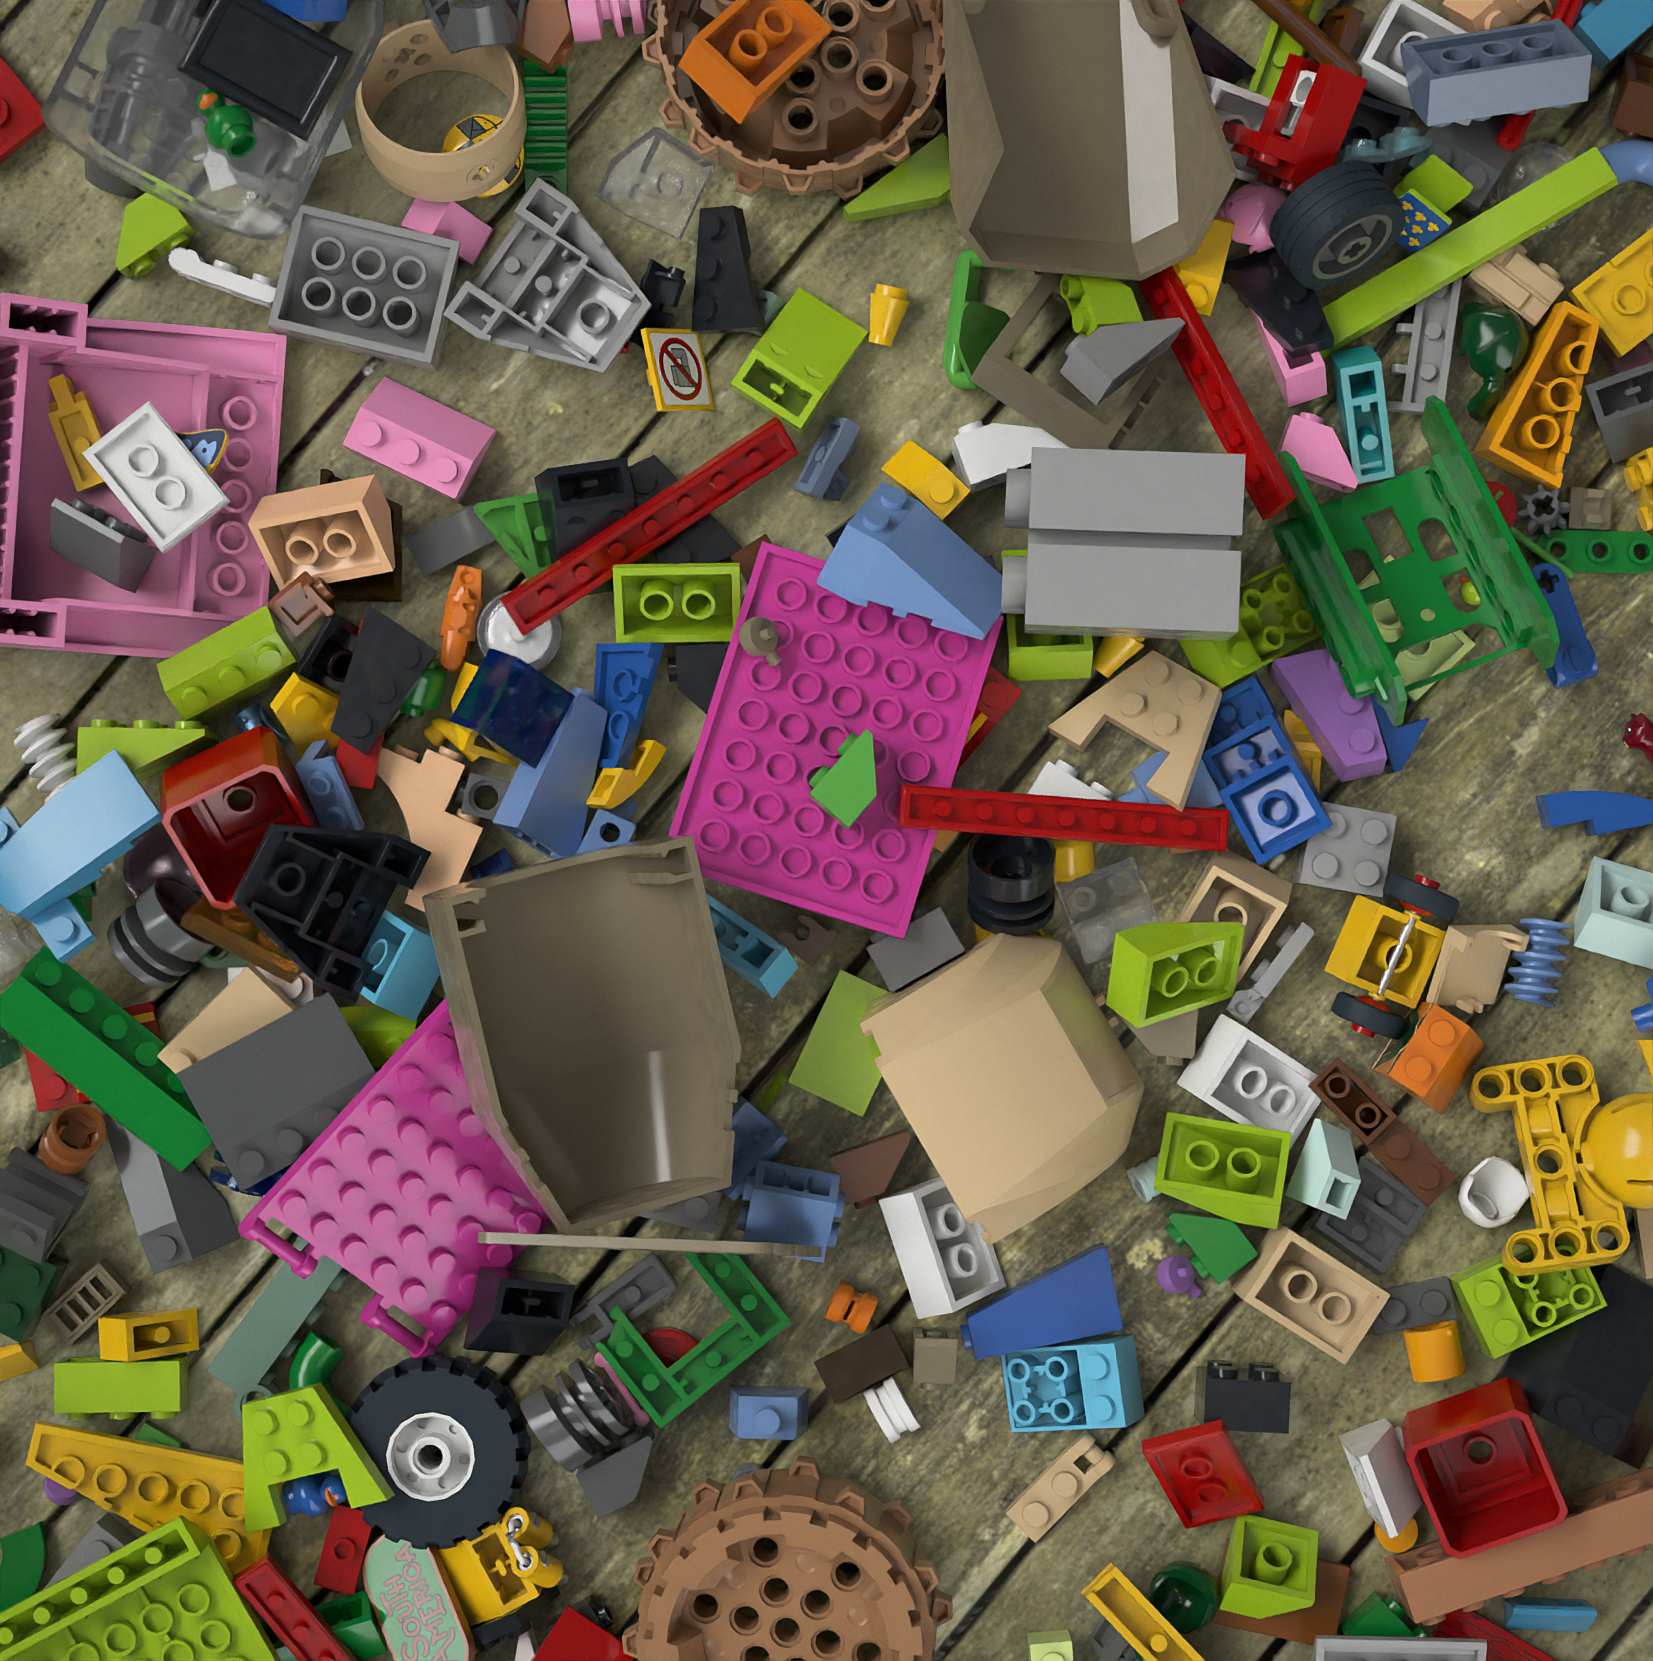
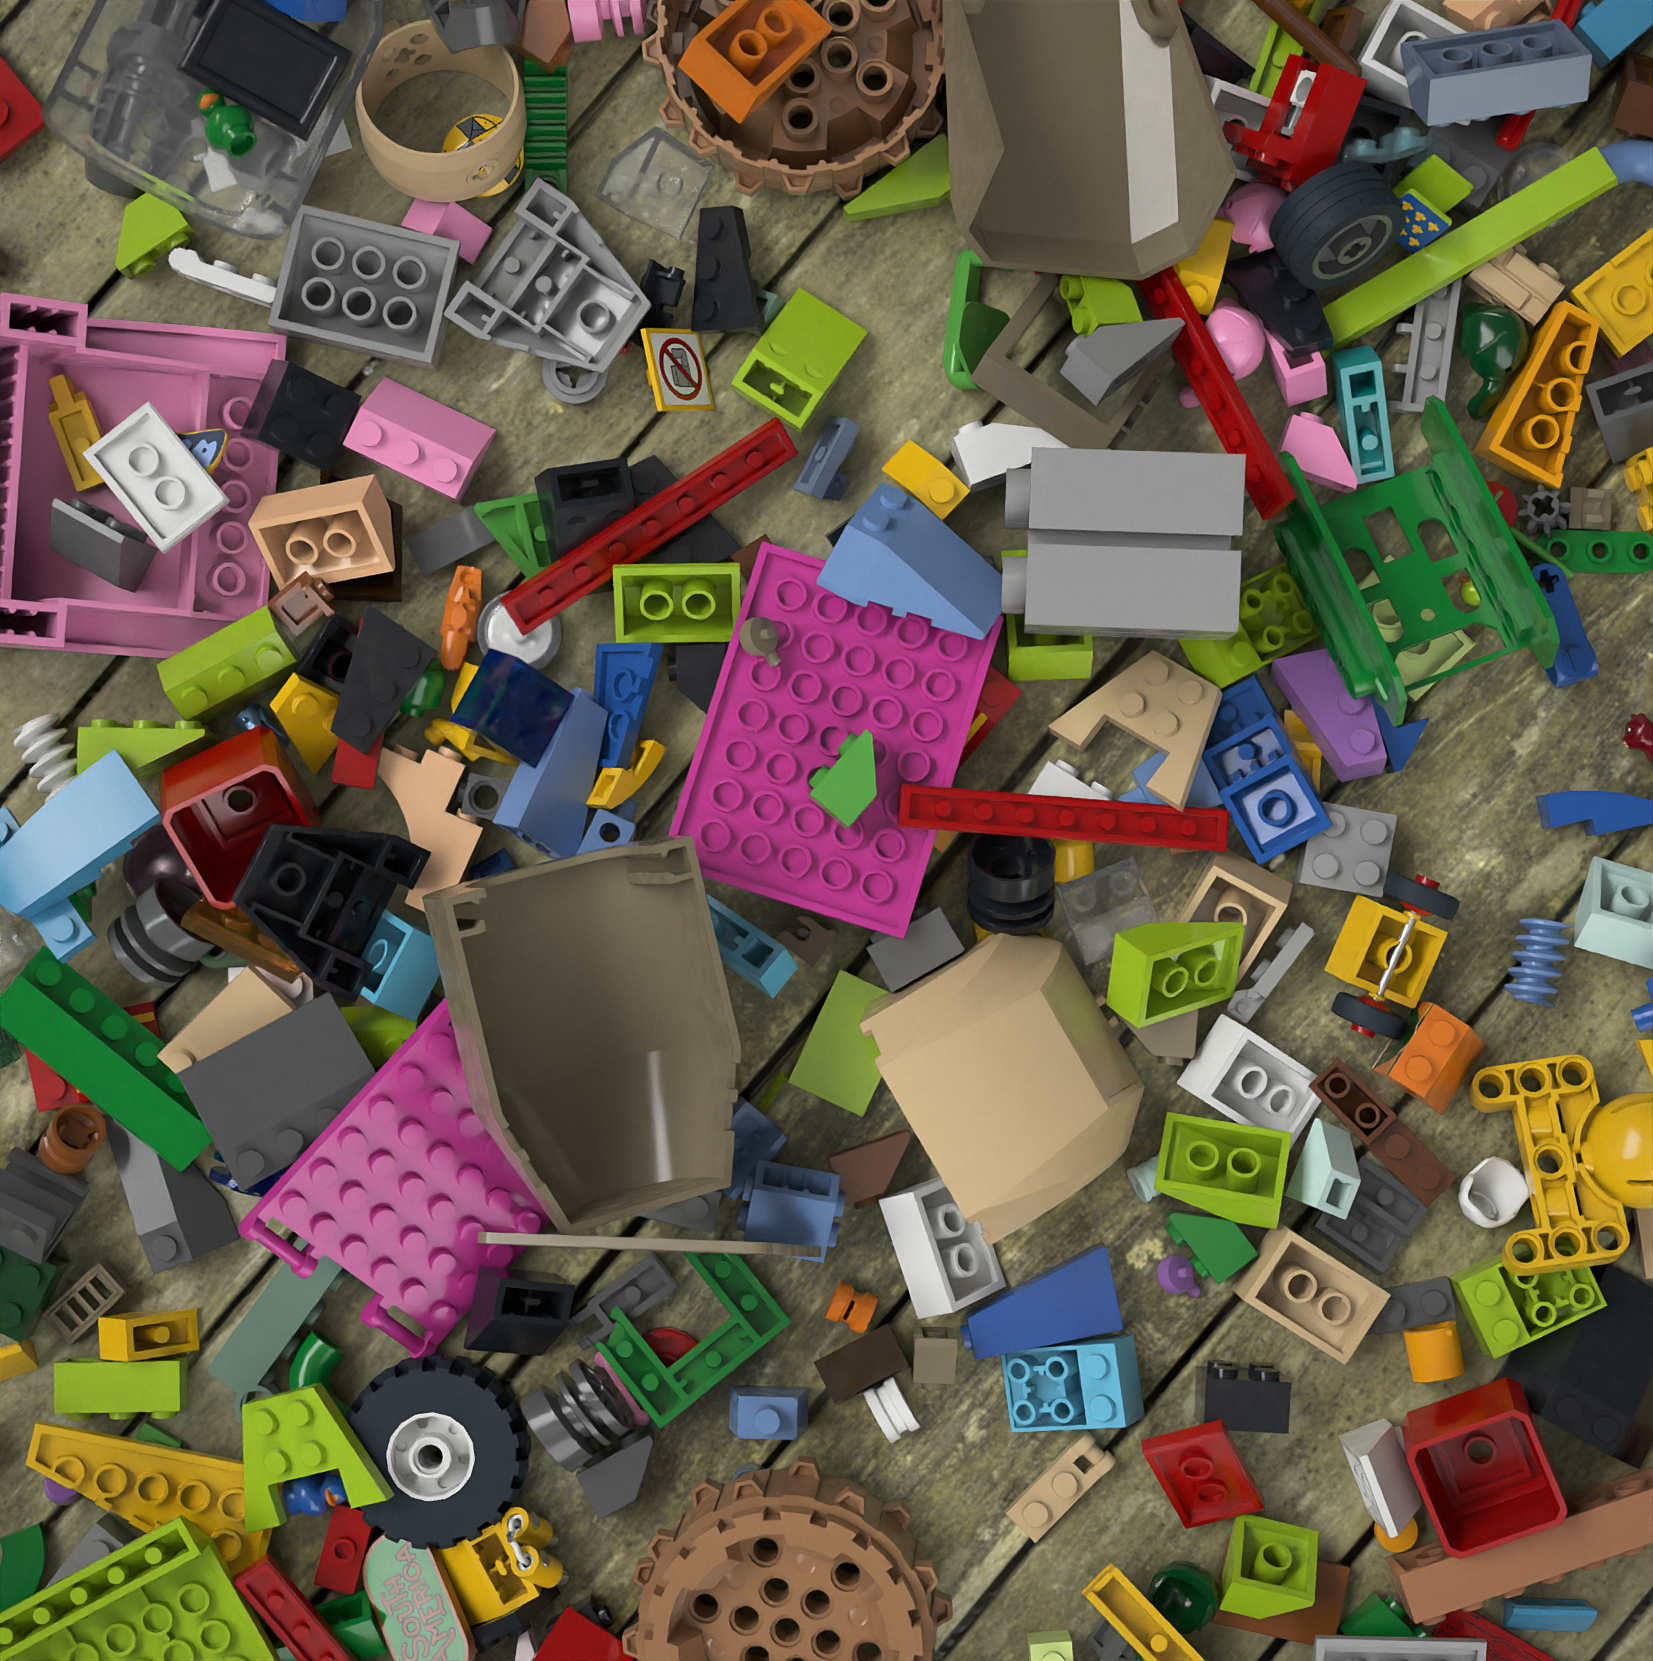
(300, 415): none -> black brick
(328, 788): medium blue bracket -> none
(562, 388): none -> light grey gear
(886, 313): yellow cone -> none
(1115, 652): yellow cone -> none
(1238, 340): none -> bright pink piece
(1473, 964): tan piece -> none

